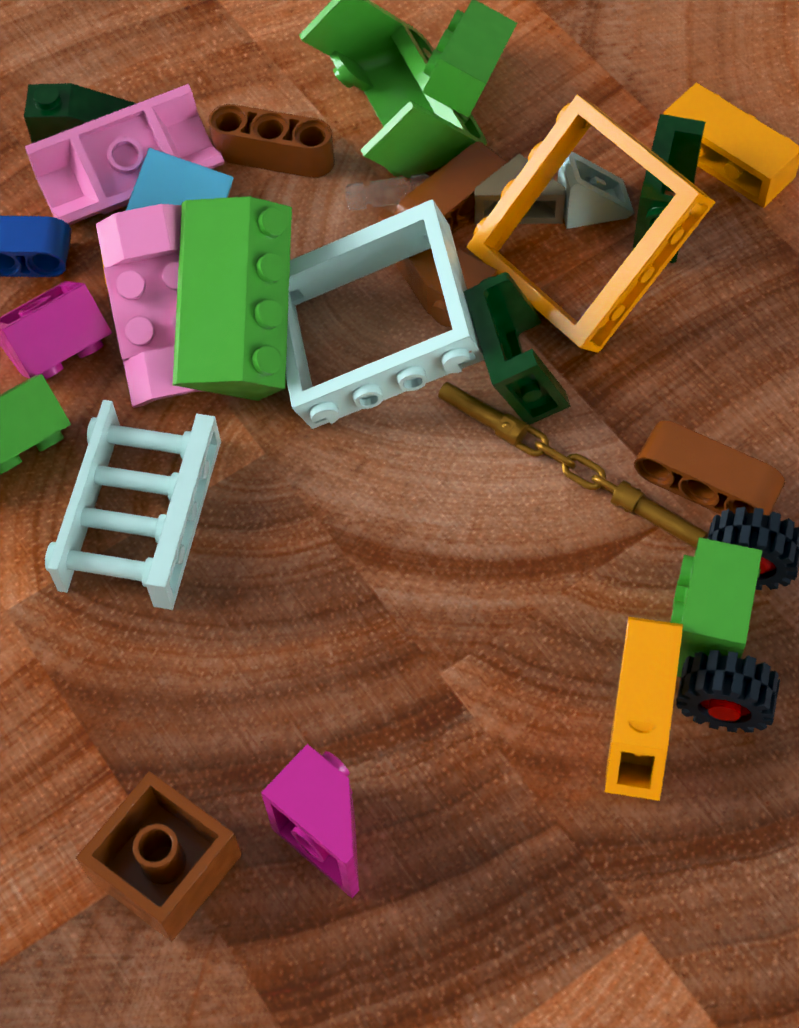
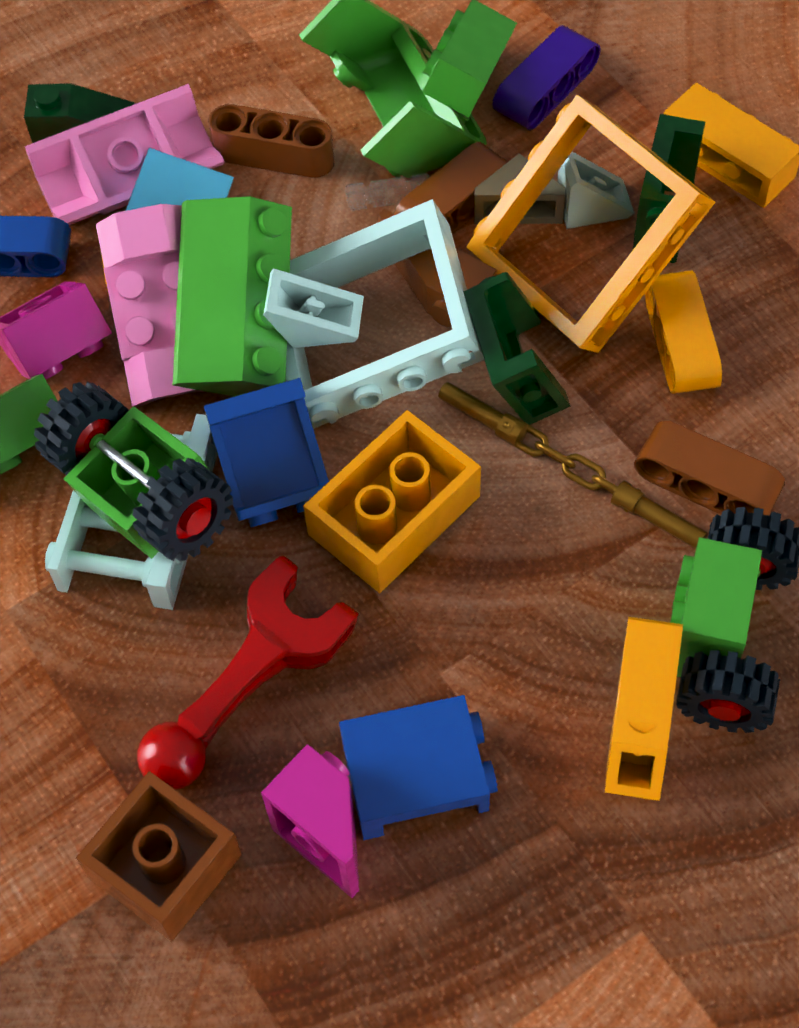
(133, 472): none -> brick
(267, 450): none -> blue panel
(274, 642): none -> red piece
(311, 311): none -> light aqua slope
(393, 500): none -> light orange brick
(416, 763): none -> blue panel
(546, 77): none -> dark purple beam
(683, 333): none -> light orange beam

